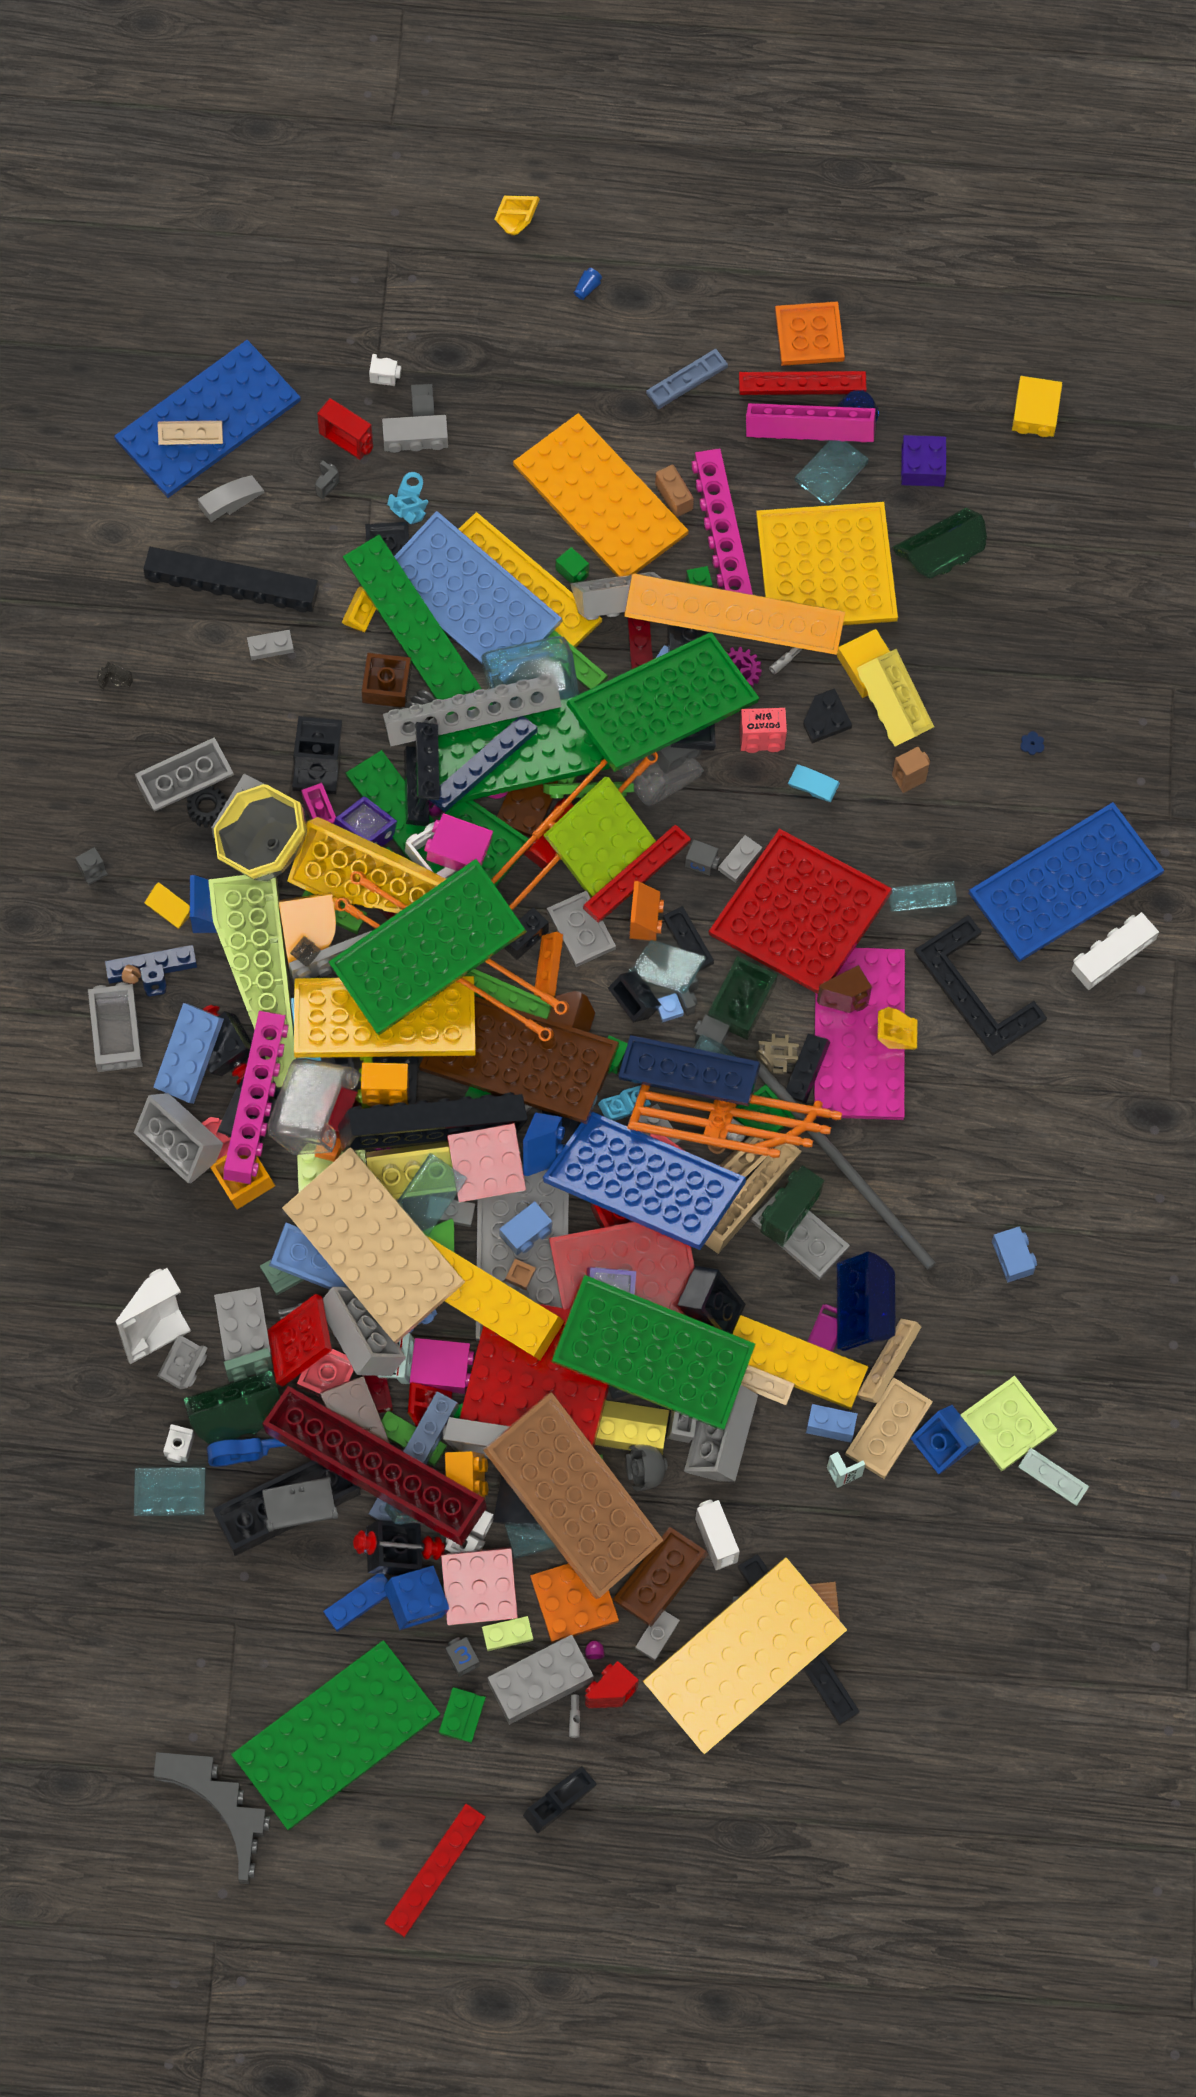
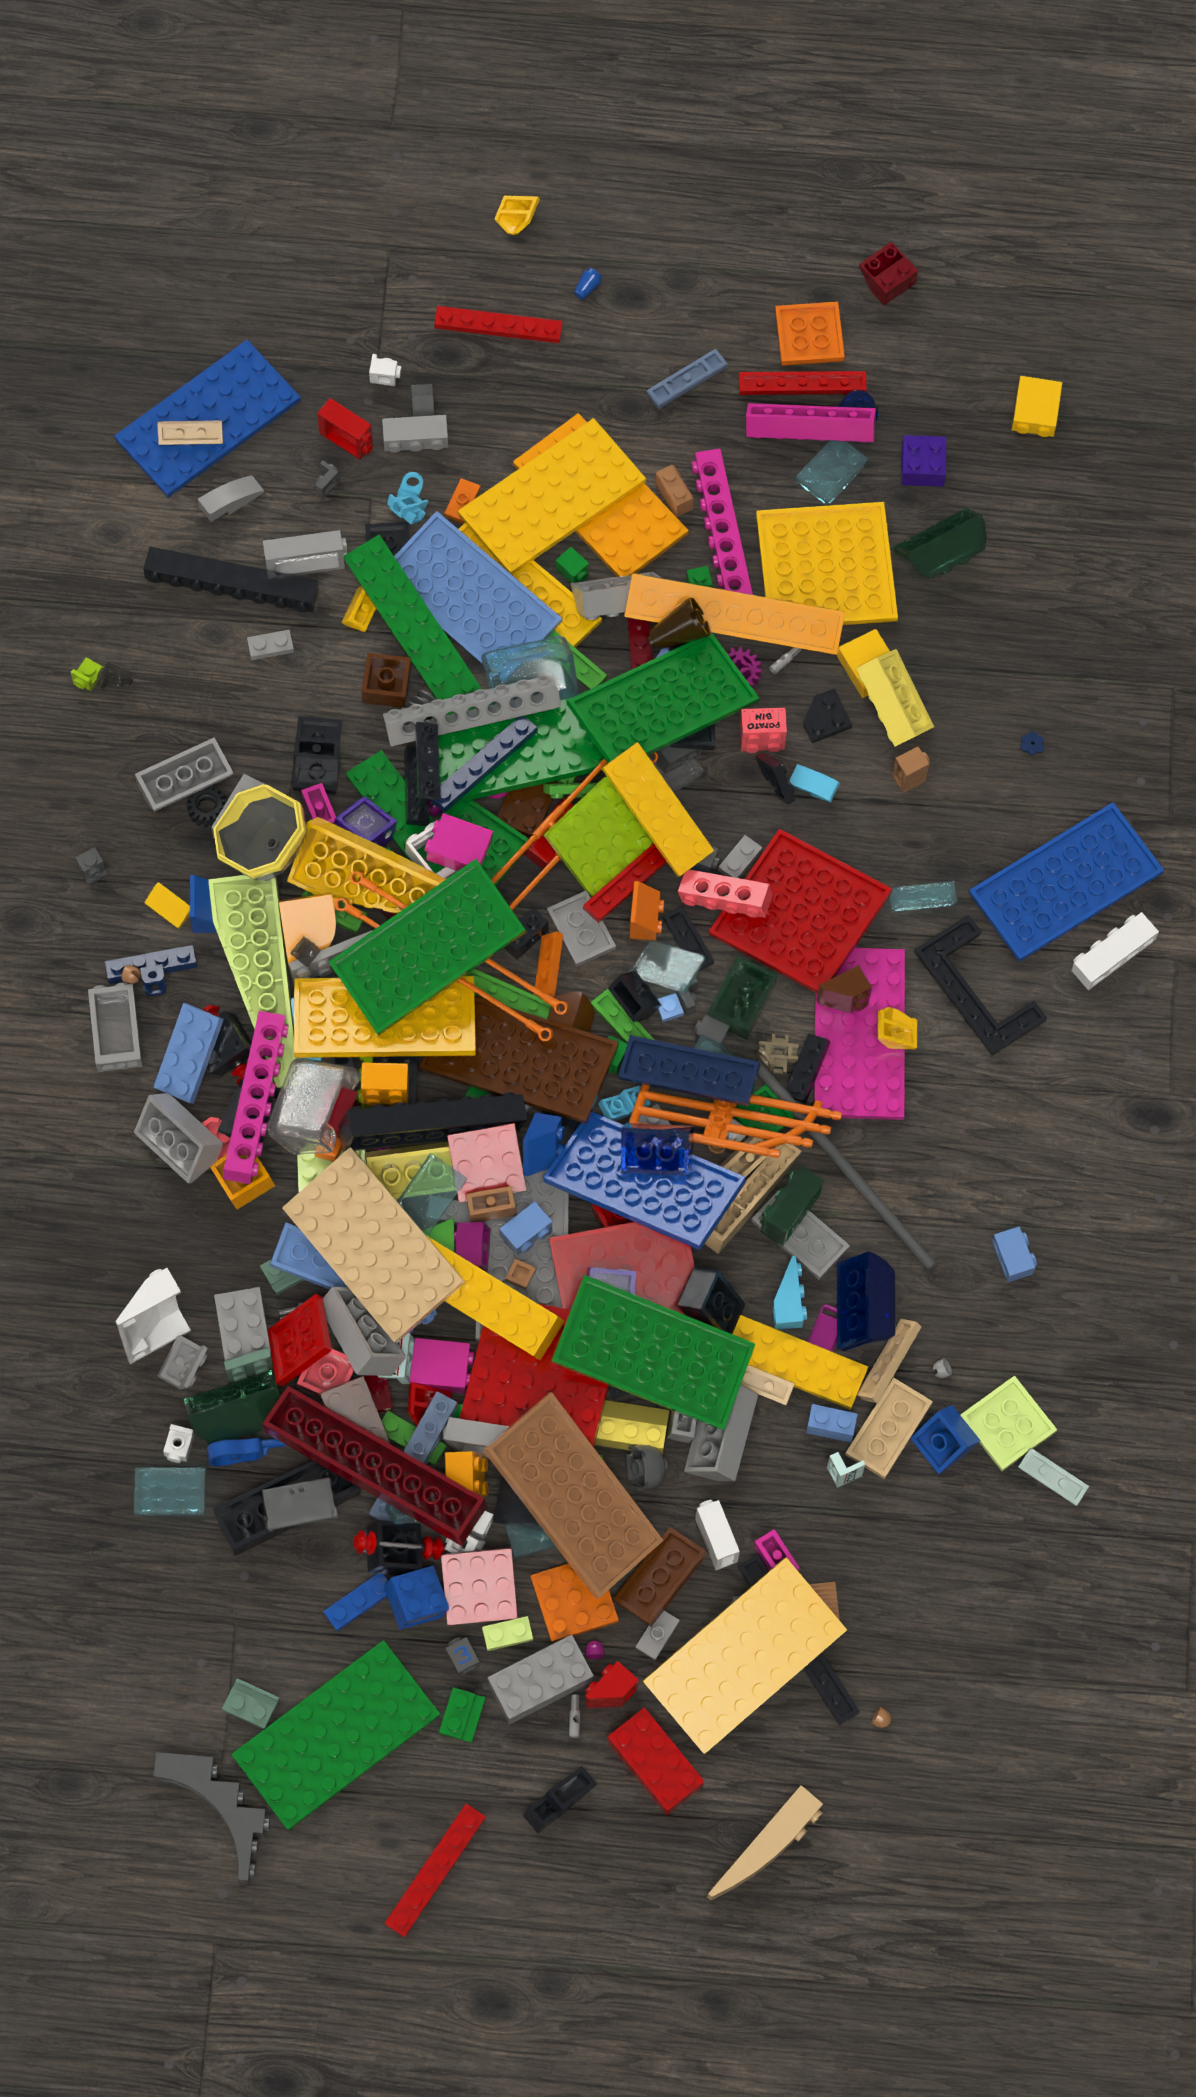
(86, 674): none -> lime bracket
(250, 1704): none -> sand green plate
(306, 553): none -> light grey window
(463, 495): none -> orange plate
(473, 1243): none -> magenta brick
(491, 1204): none -> medium nougat brick
(498, 324): none -> red plate
(551, 496): none -> yellow plate
(617, 1018): none -> bright green plate
(655, 1761): none -> red brick
(656, 1149): none -> clear blue slope
(657, 809): none -> yellow plate
(680, 626): none -> dark brown cone
(694, 882): none -> coral brick
(772, 1550): none -> dark pink brick
(772, 1841): none -> tan slope
(775, 773): none -> black plate
(787, 1304): none -> medium azure slope
(881, 1718): none -> medium nougat hinge
(888, 273): none -> dark red slope
(943, 1368): none -> light grey hinge

